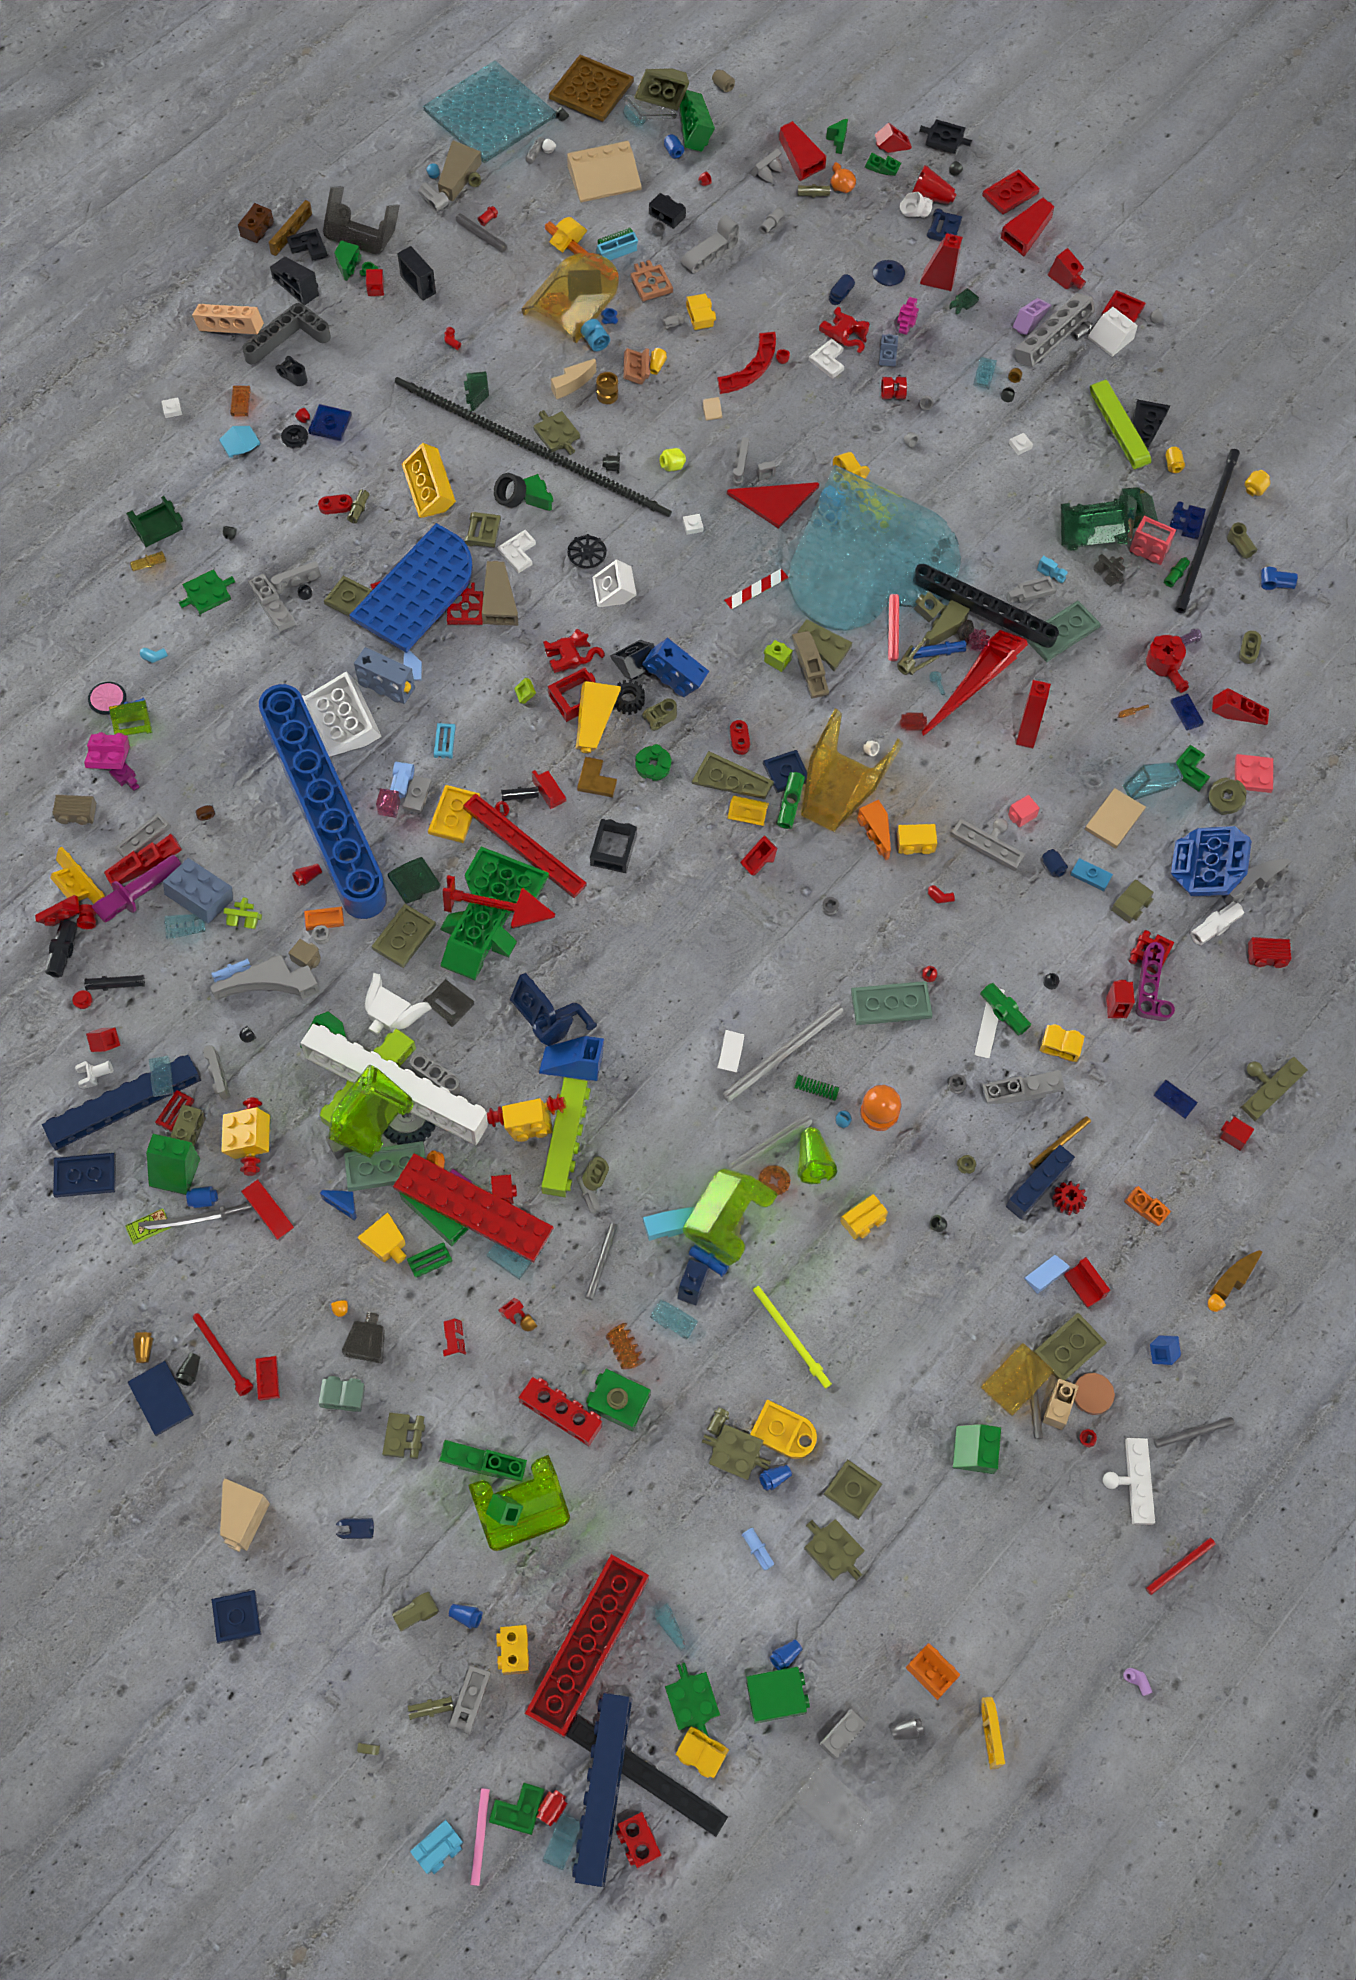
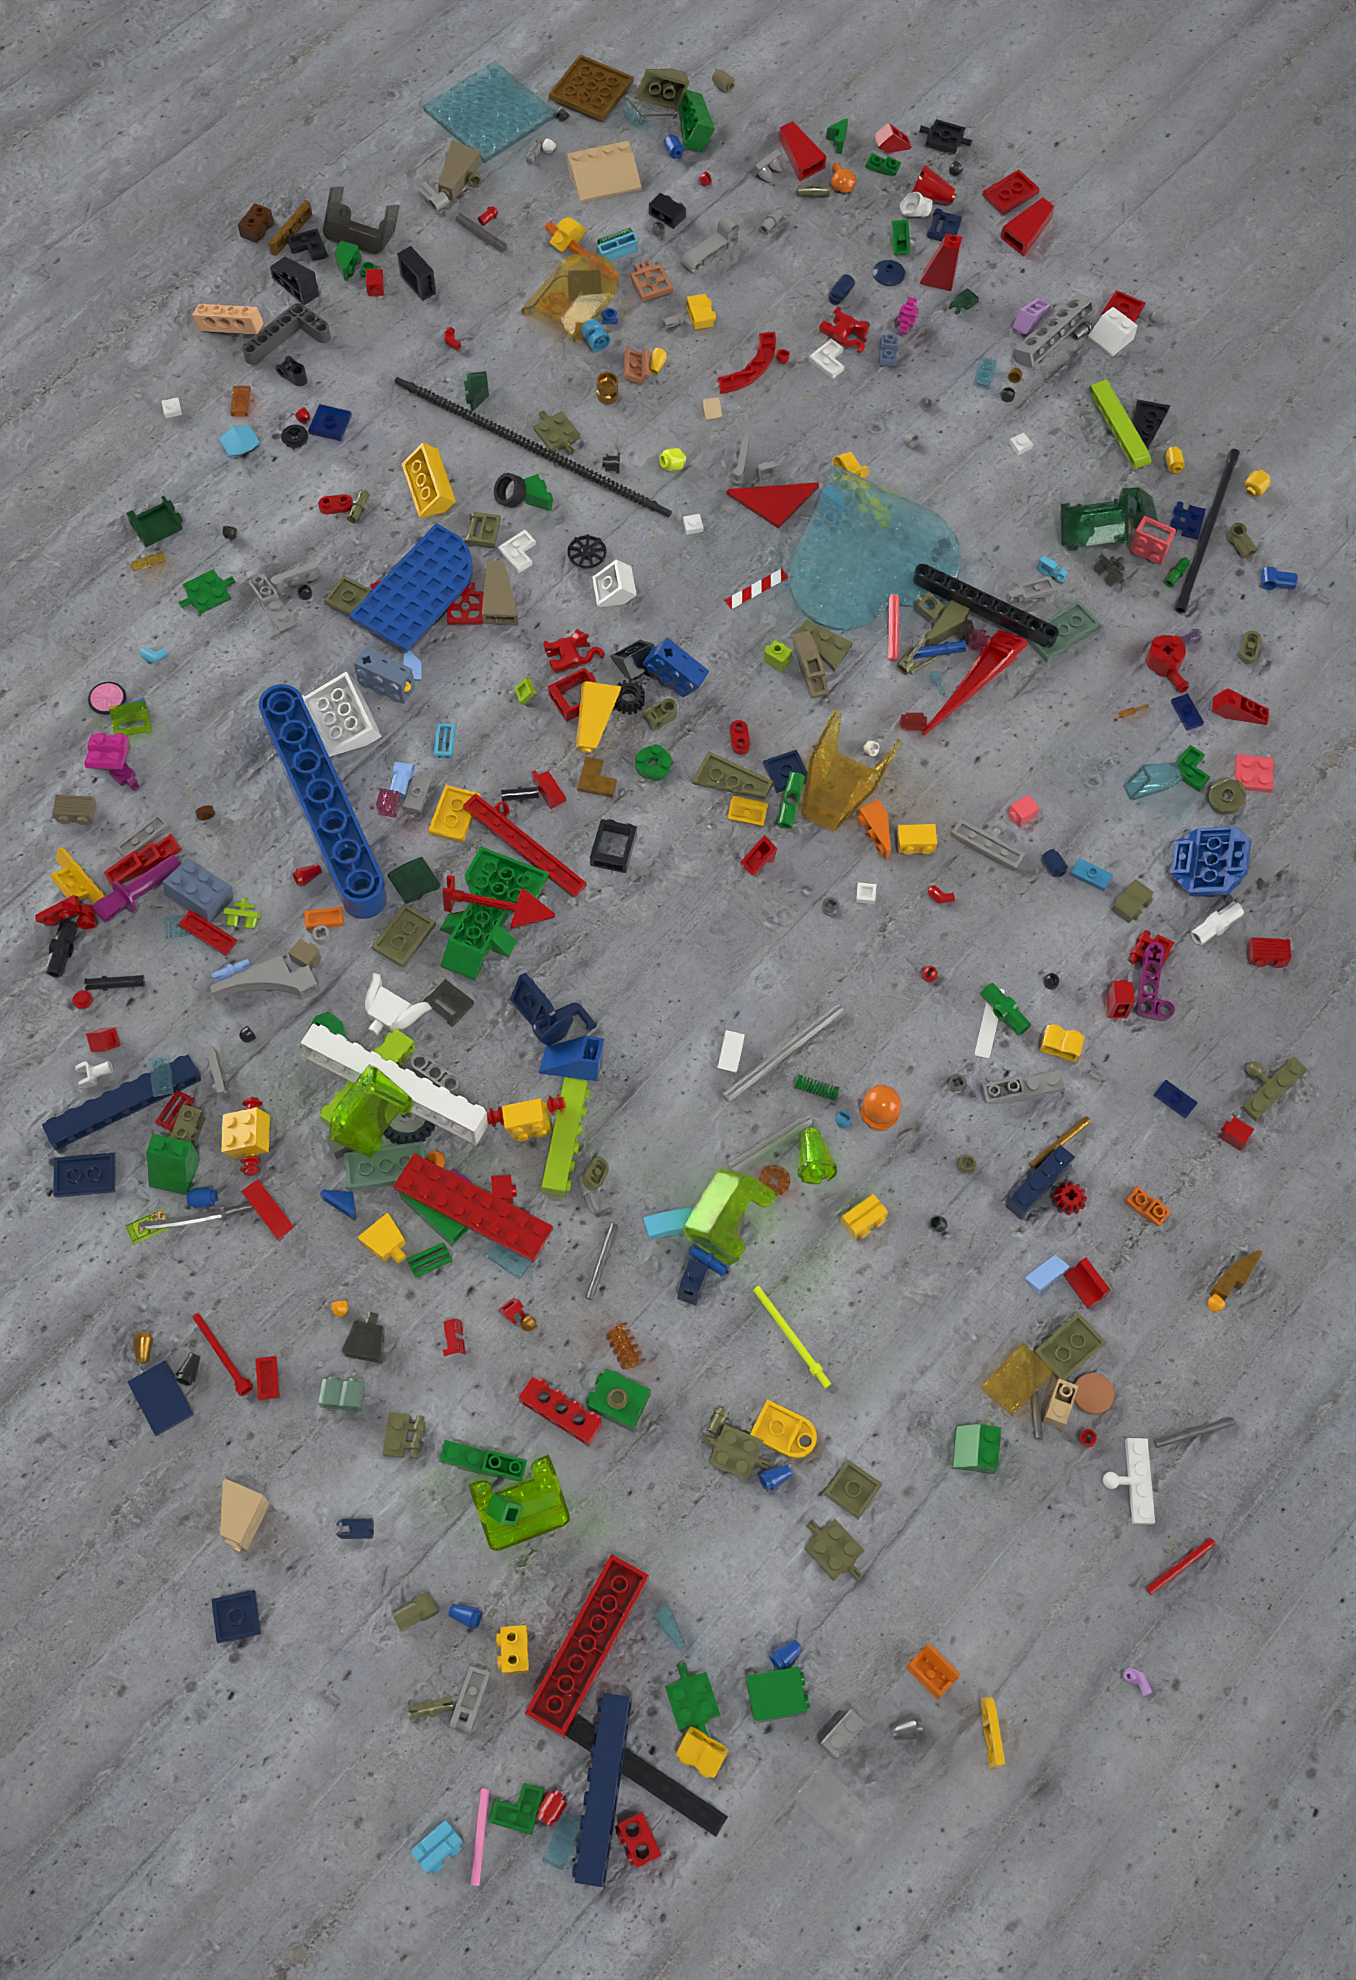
(207, 933): none -> red tile
(368, 1748): olive tile -> none
(433, 170): dark azure hinge -> none
(573, 378): tan slope -> none
(673, 1318): clear light blue slope -> none
(758, 1549): light blue axle -> none
(866, 893): none -> white plate
(887, 387): red wheel -> none
(891, 1003): sand green tile -> none
(900, 237): none -> green slope
(1033, 713): red slope -> none
(1067, 270): red torso -> none
(1115, 818): tan tile -> none
(1165, 1350): blue panel -> none

